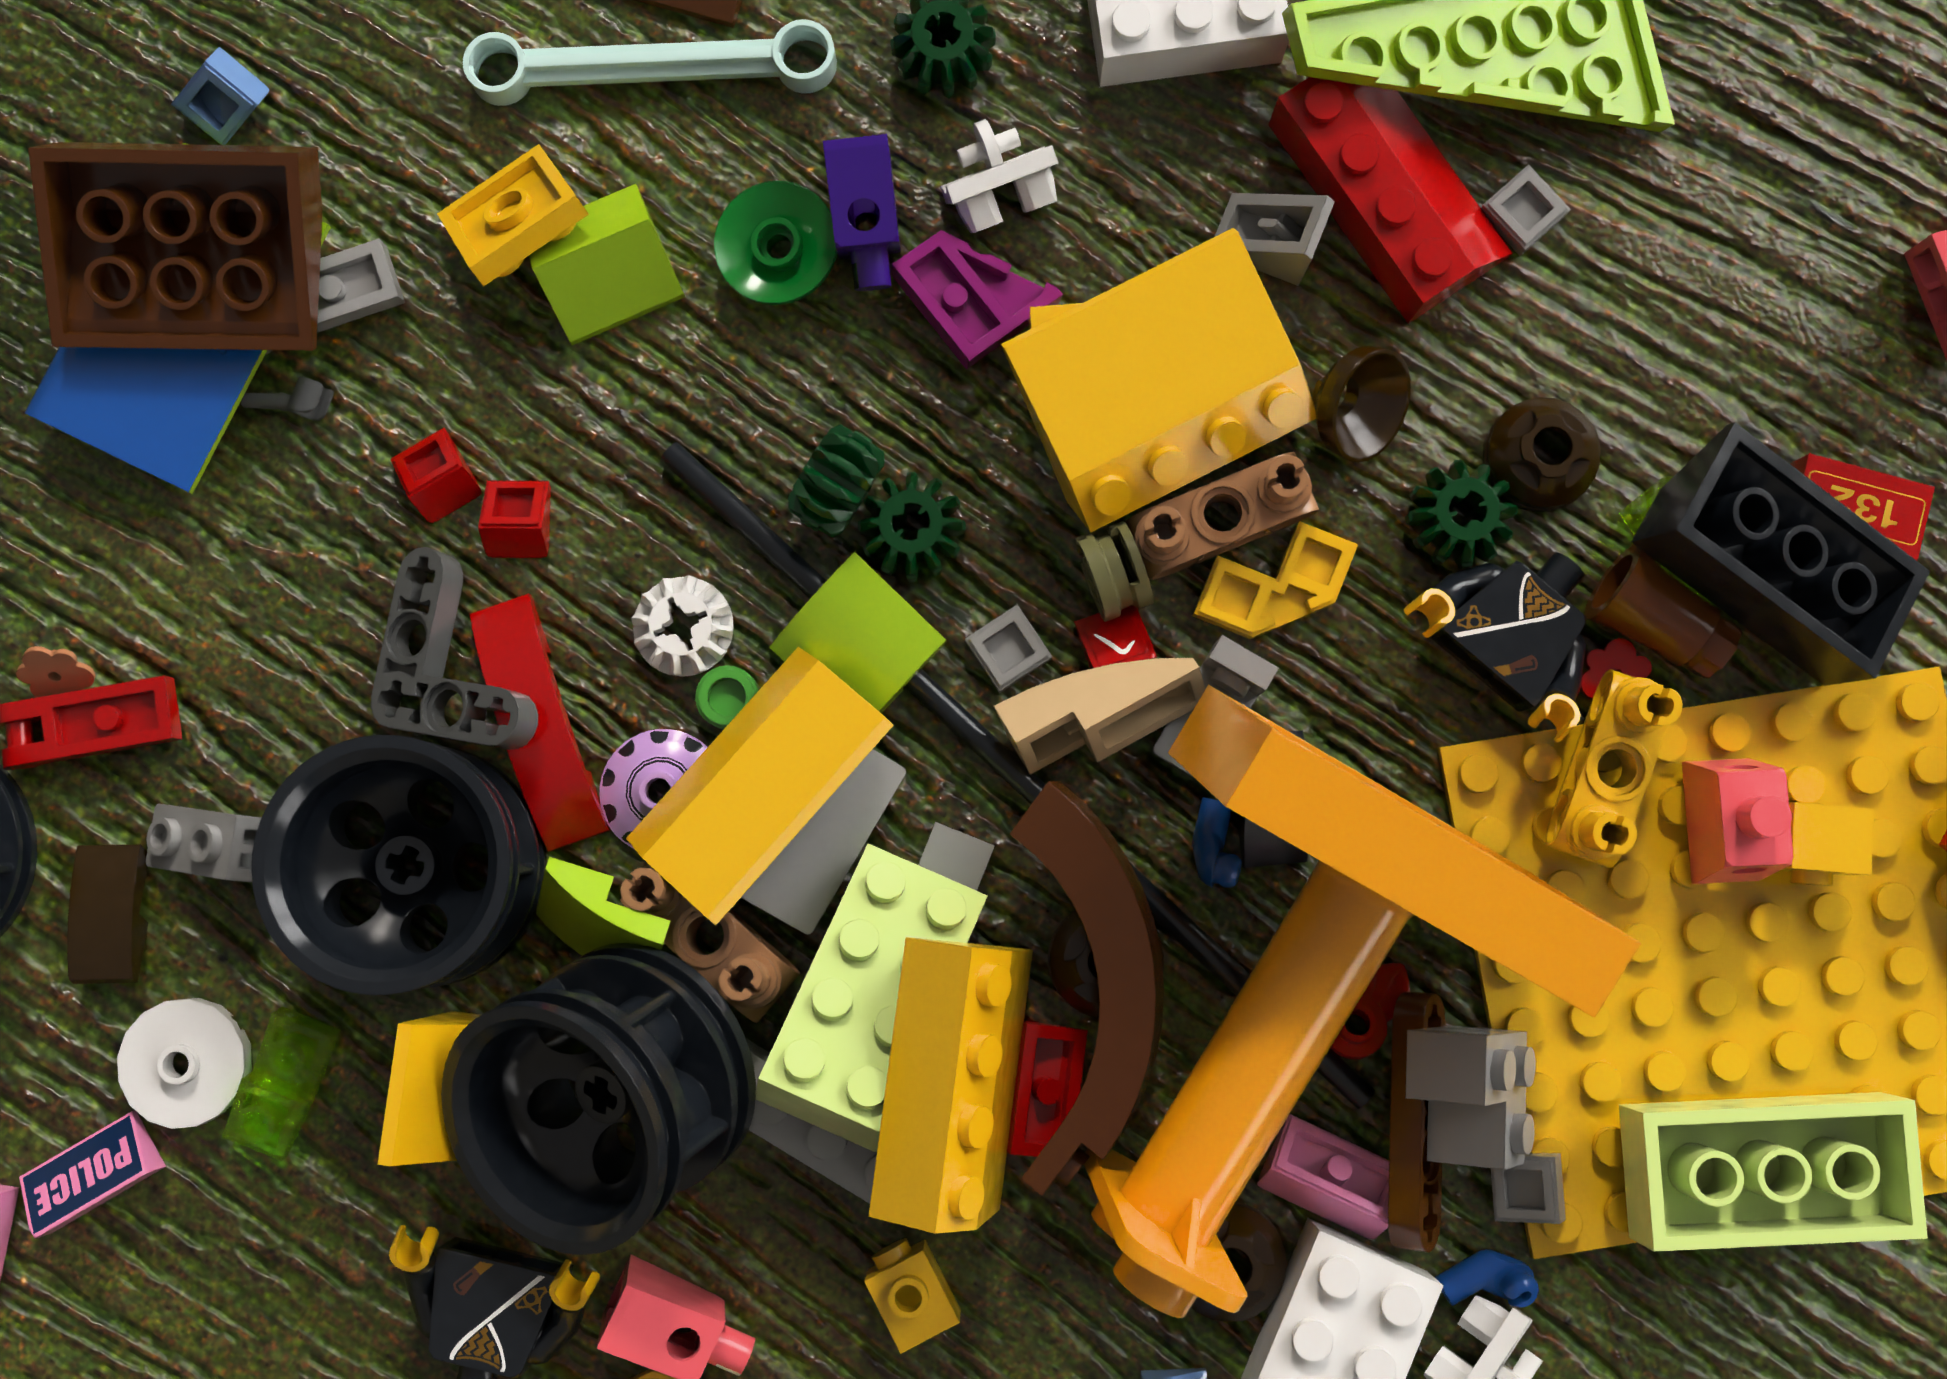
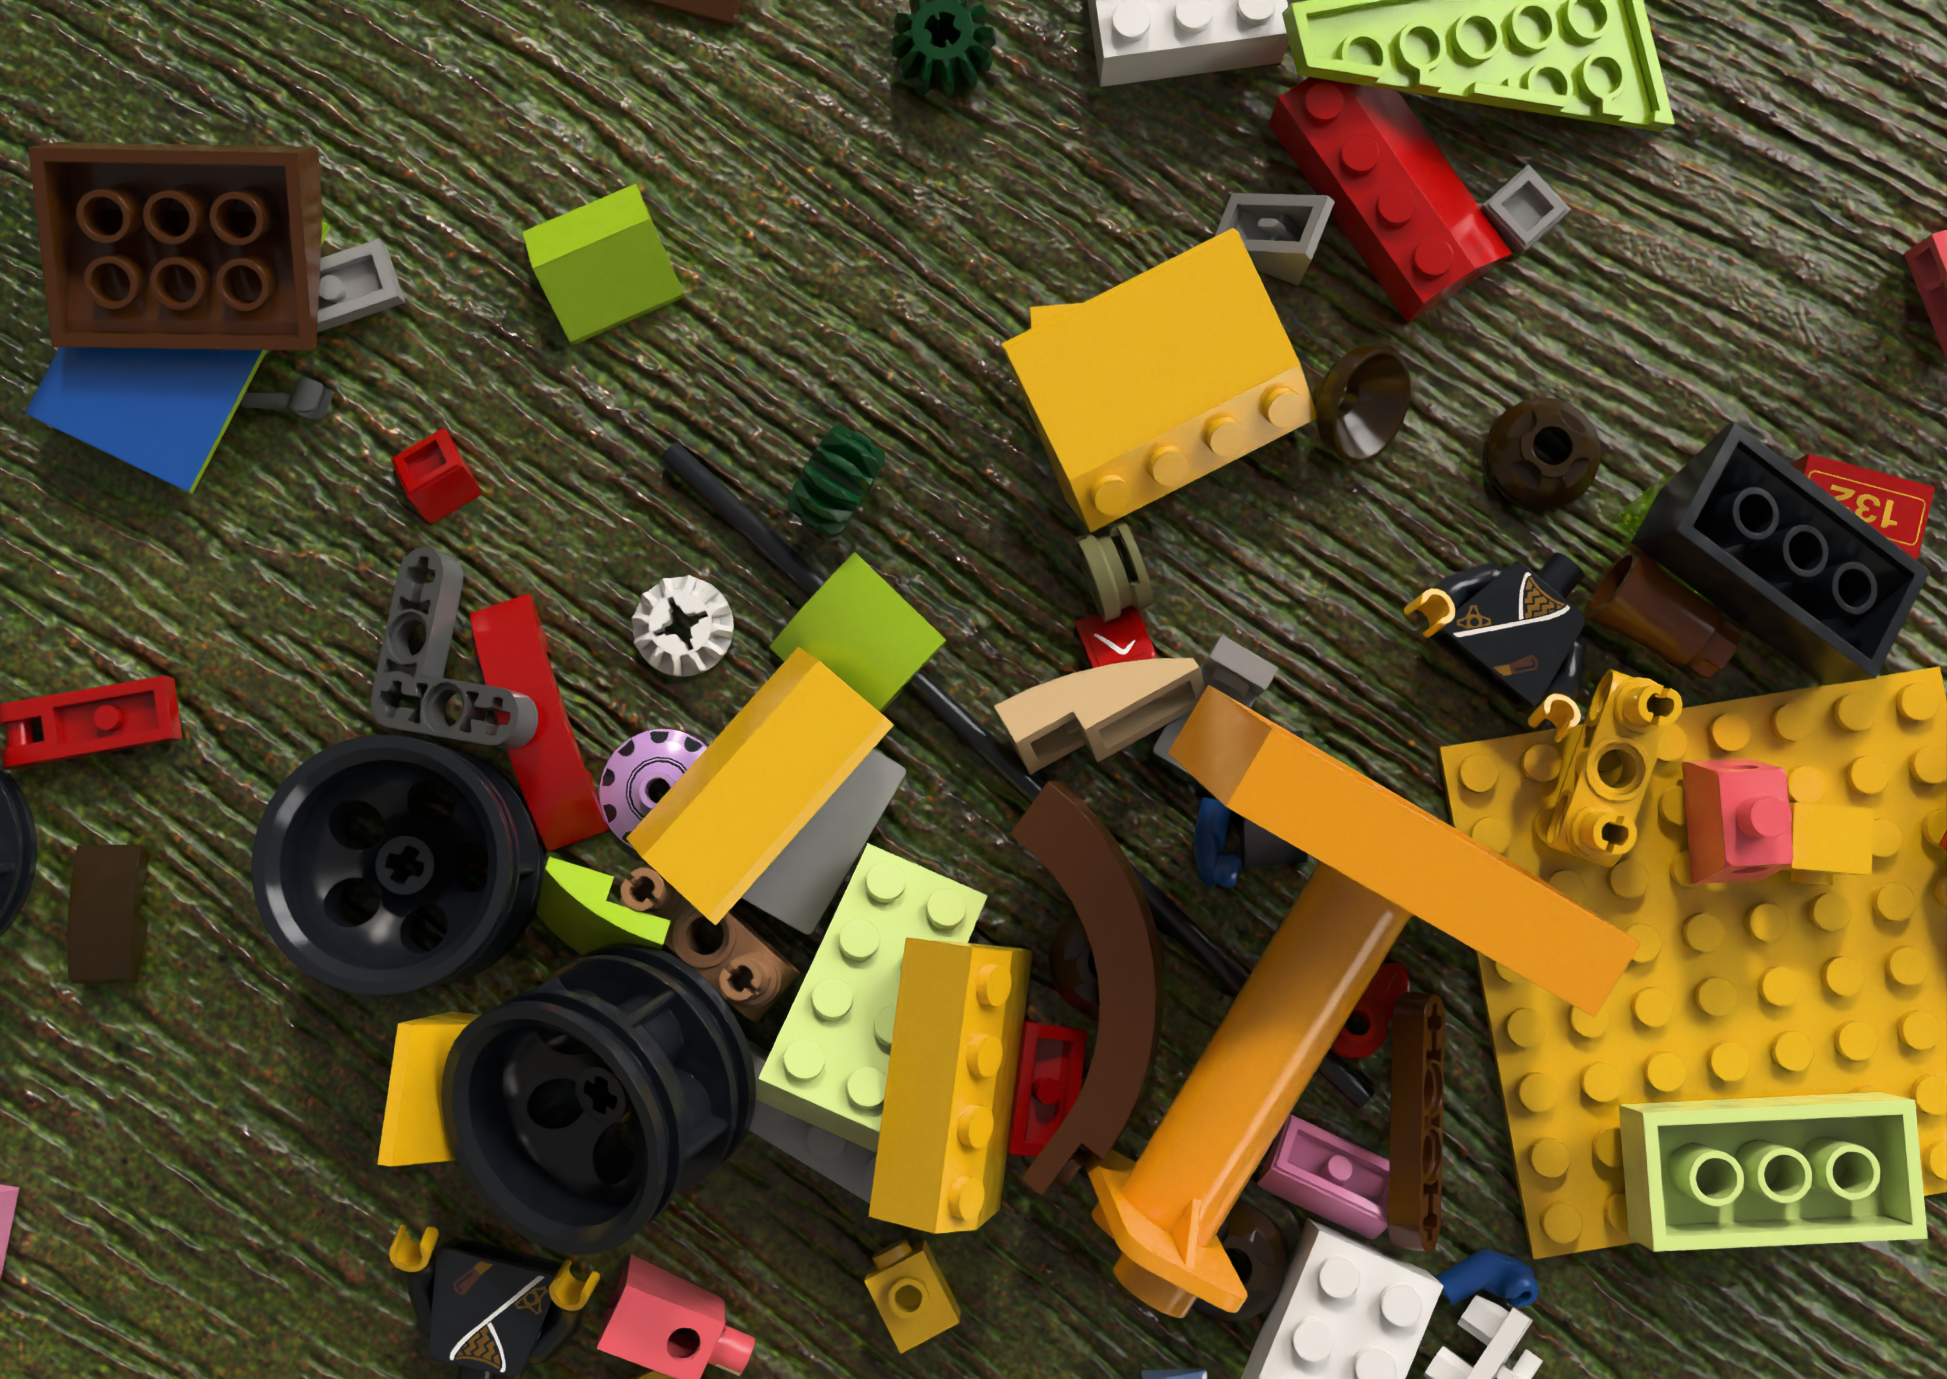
(53, 671): nougat plant -> none
(88, 1174): slope -> none
(202, 842): light grey bracket -> none
(216, 1058): white plate -> none
(220, 96): medium blue slope -> none
(283, 1083): clear neon green slope -> none
(512, 215): yellow plate -> none
(516, 519): red slope -> none
(649, 62): light aqua piece -> none
(724, 694): bright green tile -> none
(756, 223): green dish -> none
(857, 186): dark purple torso -> none
(895, 512): dark green gear -> none
(956, 855): light grey tile -> none
(968, 295): magenta wing -> none
(974, 192): white hips -> none
(1008, 648): light grey tile -> none
(1257, 603): yellow tile -> none
(1265, 496): medium nougat piece -> none
(1473, 1093): light grey brick -> none
(1484, 507): dark green gear -> none
(1530, 1190): light grey tile -> none
(1618, 656): red plant -> none

